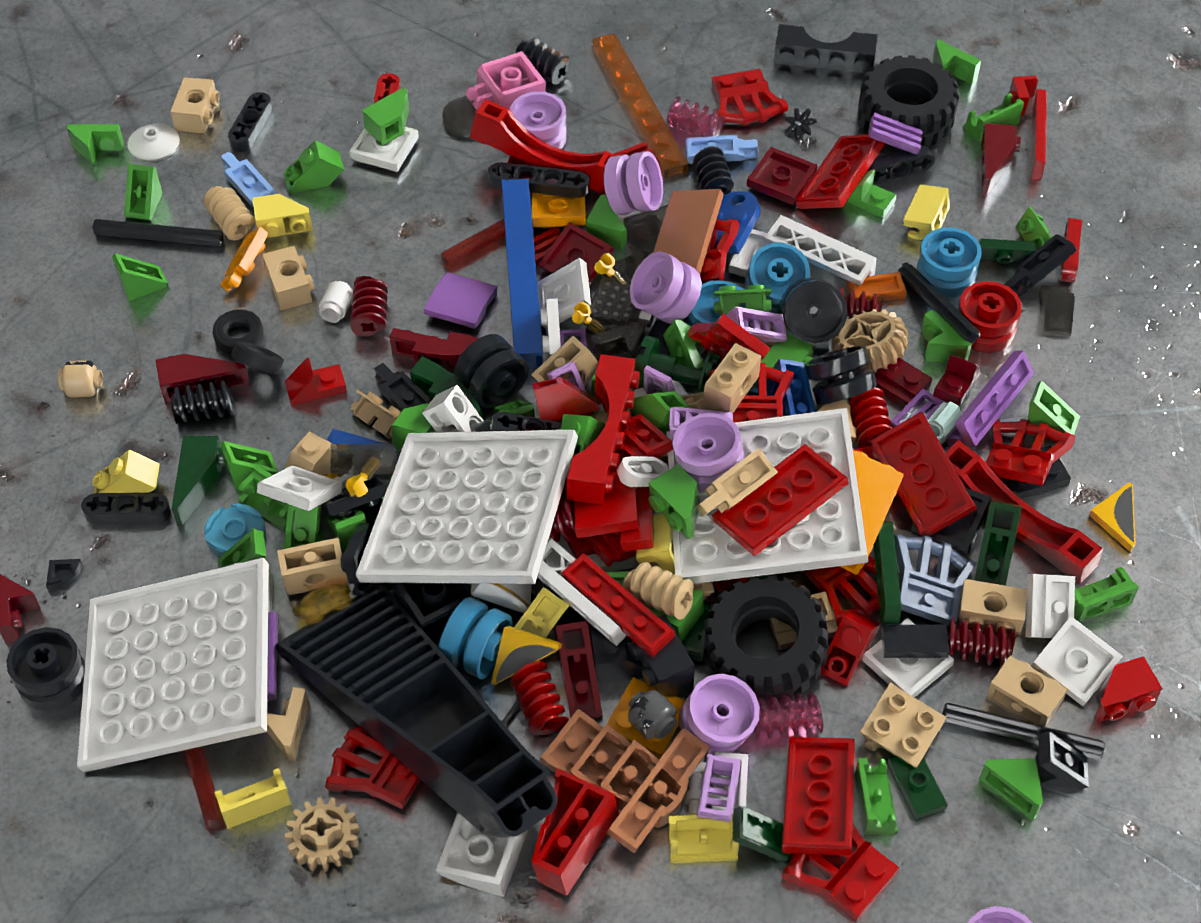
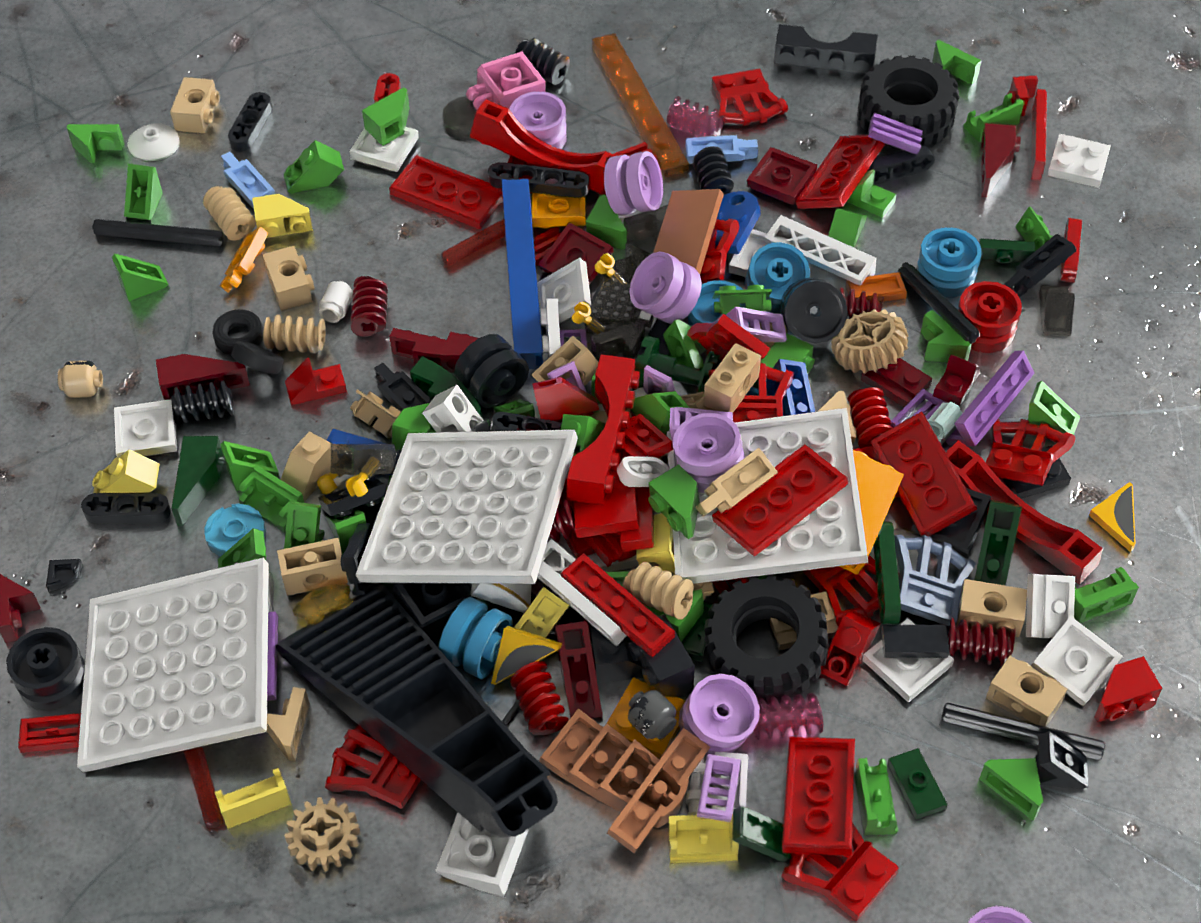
(51, 737): none -> red tile
(145, 428): none -> white plate
(294, 335): none -> tan piece
(299, 488): white plate -> none
(447, 192): none -> red tile
(460, 300): medium lavender slope -> none
(572, 831): red wedge -> none
(800, 123): black plant -> none
(840, 374): black wheel -> none
(847, 226): none -> bright green slope
(902, 725): tan hinge -> none
(927, 210): light yellow hinge -> none
(1079, 160): none -> white plate

